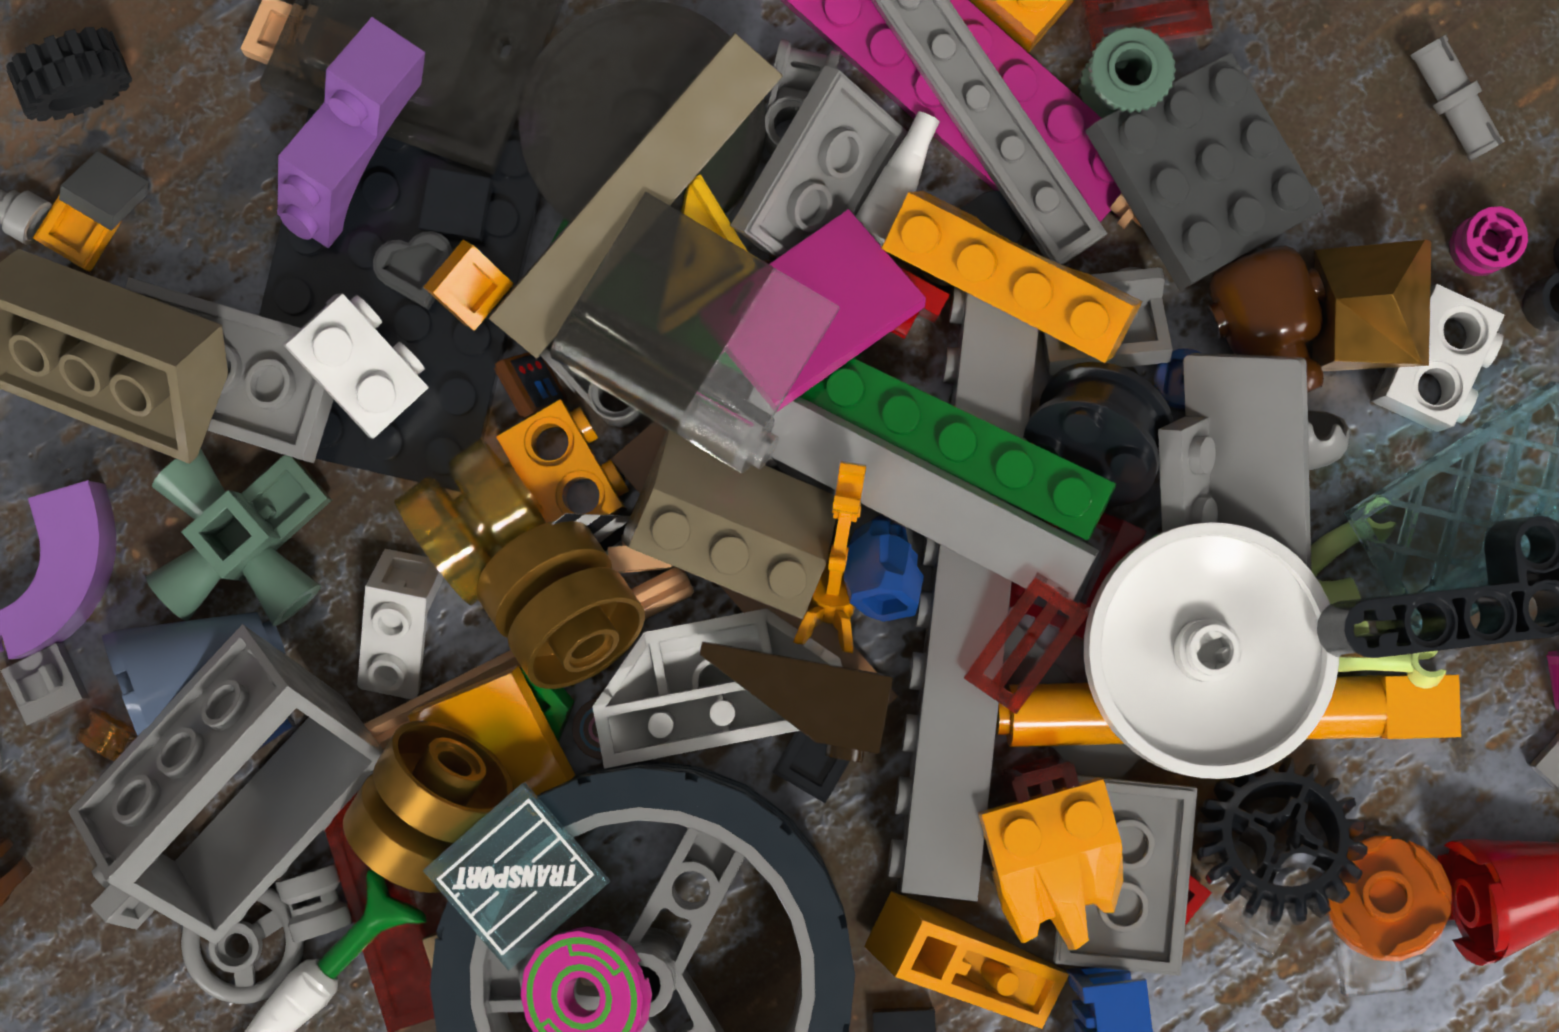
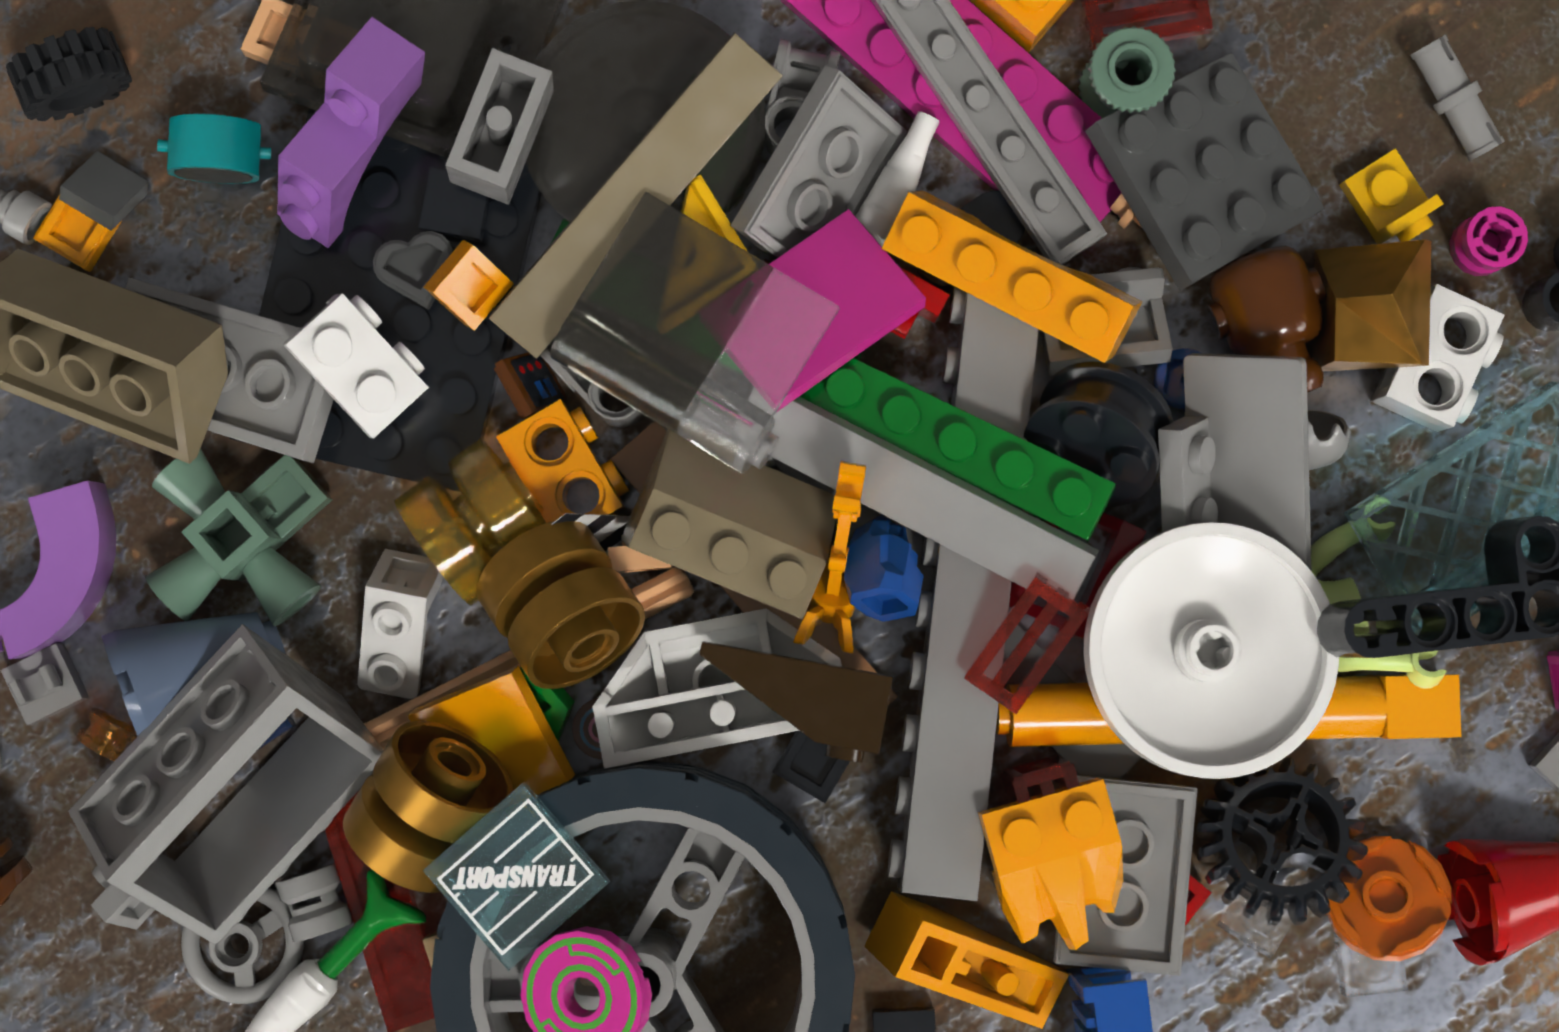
(214, 148): none -> teal piece
(500, 126): none -> light grey brick
(1390, 199): none -> yellow bracket

